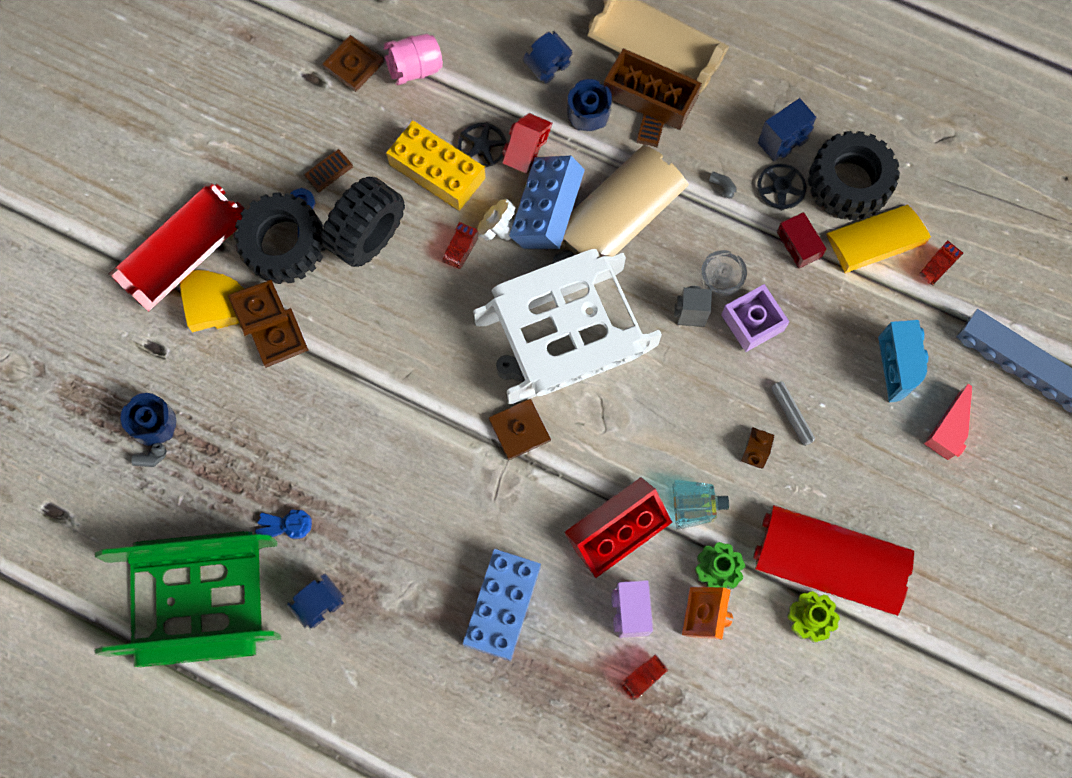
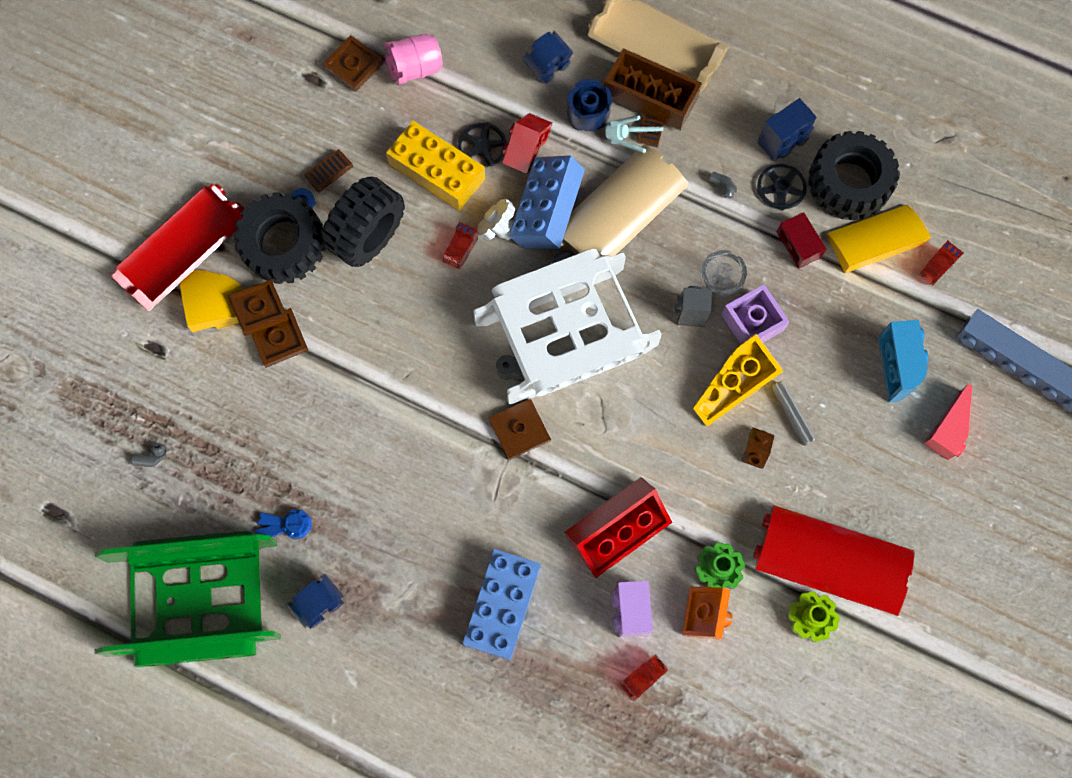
(137, 421): dark blue brick -> none
(617, 131): none -> light aqua plant
(696, 503): clear light blue torso -> none
(740, 376): none -> yellow wedge

